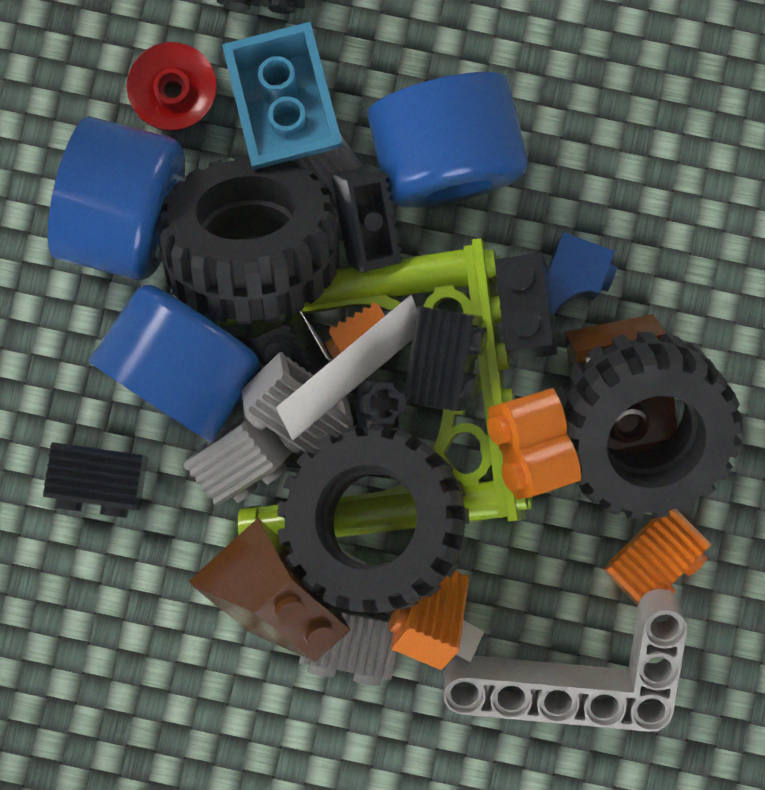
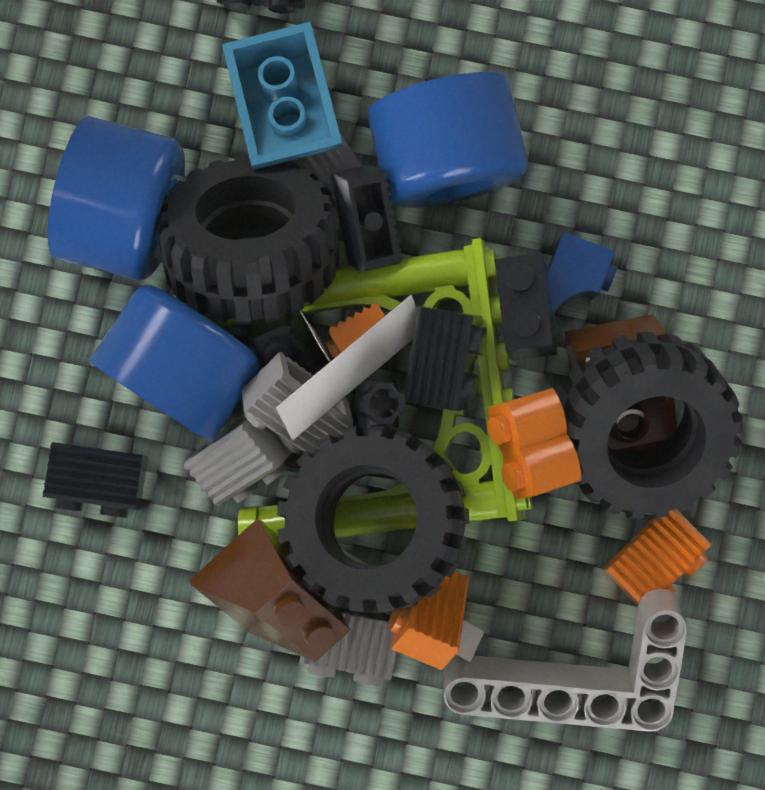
(166, 66): red dish -> none

